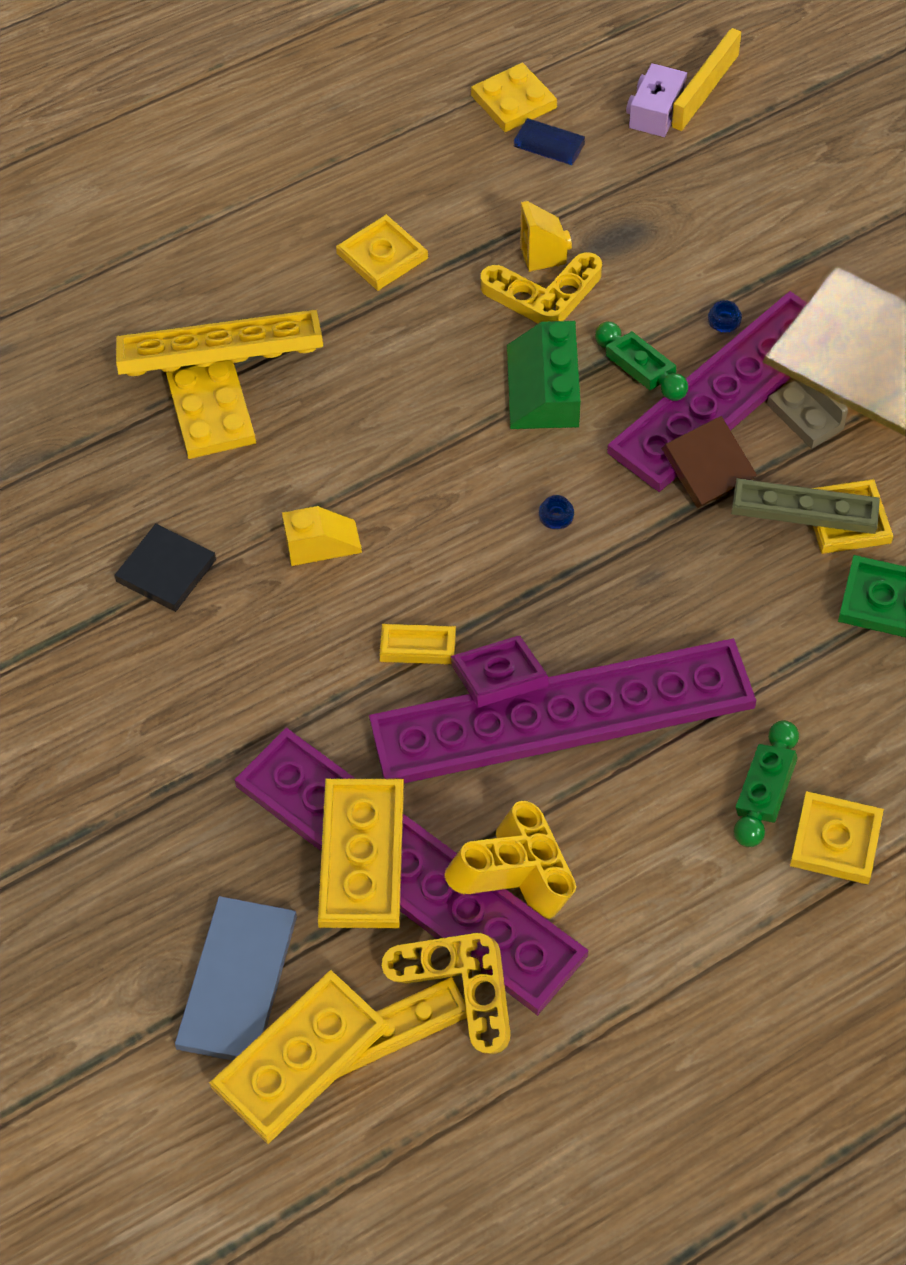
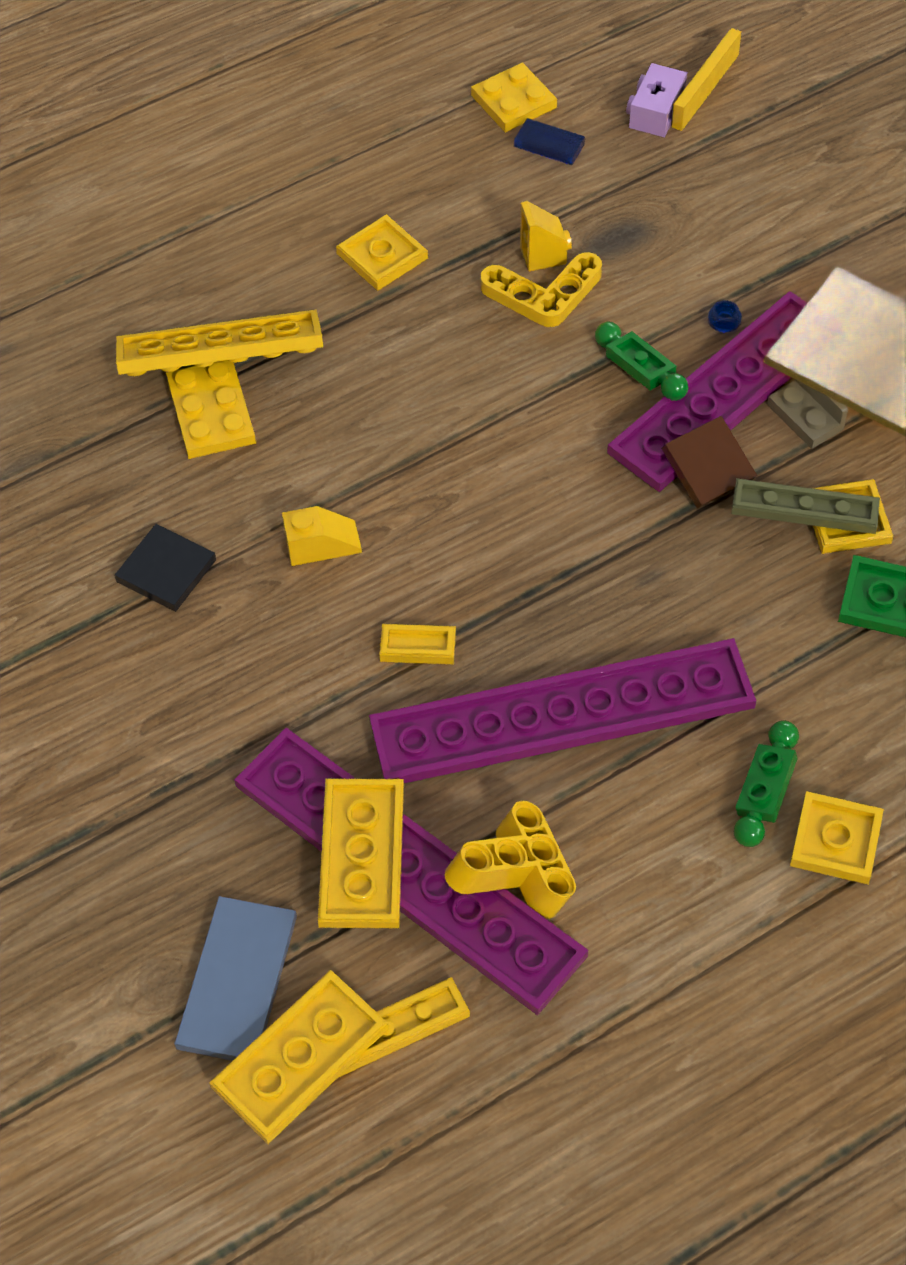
(460, 964): yellow beam -> none
(499, 671): magenta tile -> none
(544, 377): green slope -> none
(559, 505): clear blue plate -> none

